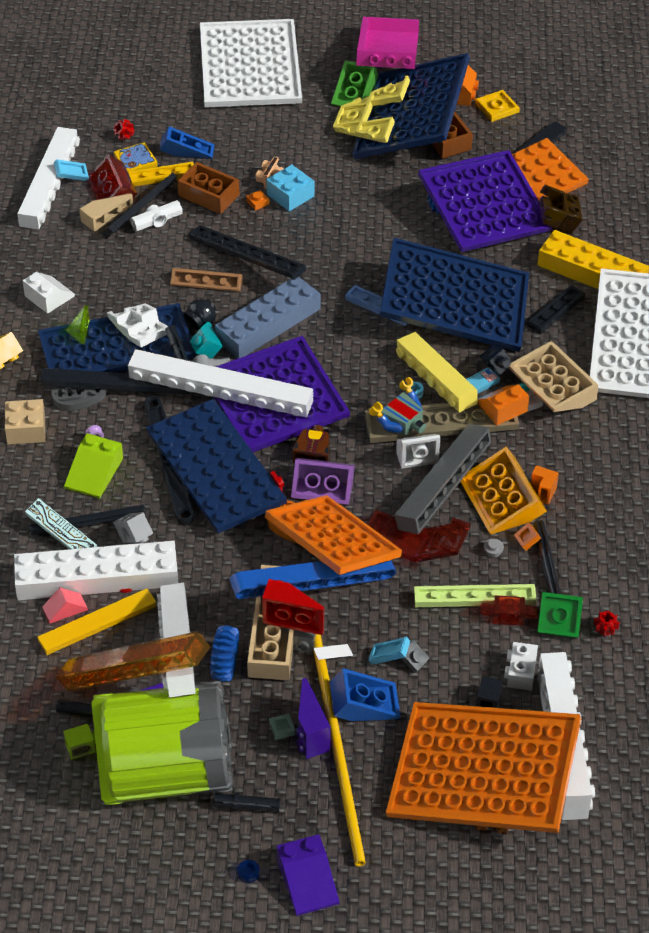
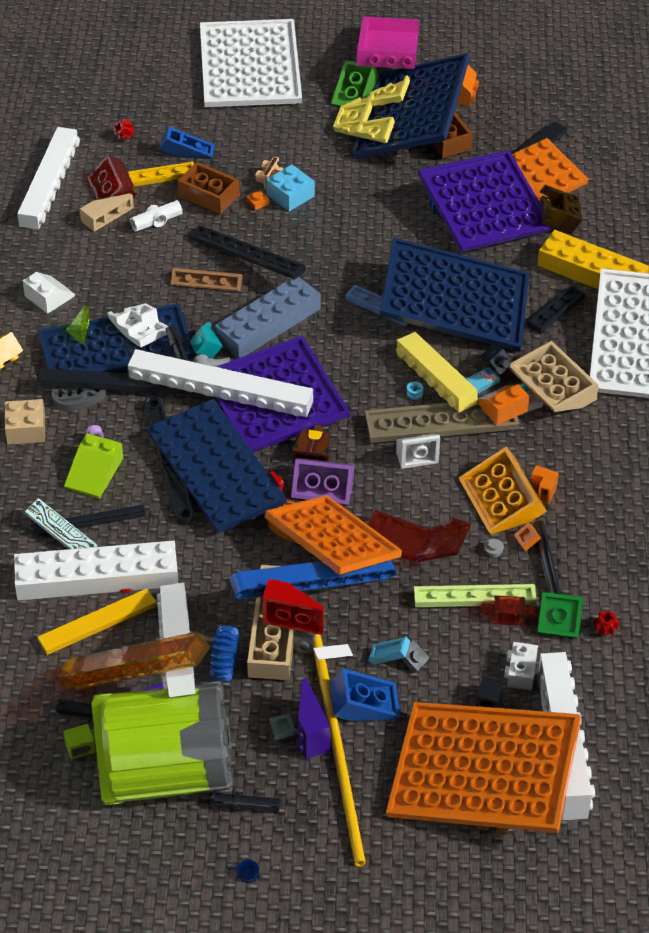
(63, 605): coral slope -> none
(71, 170): medium azure tile -> none
(133, 528): light grey brick -> none
(136, 157): tile -> none
(139, 205): black tile -> none
(199, 313): black piece -> none
(307, 874): dark purple slope -> none
(402, 413): torso -> none
(443, 478): dark grey brick -> none
(497, 105): yellow tile -> none

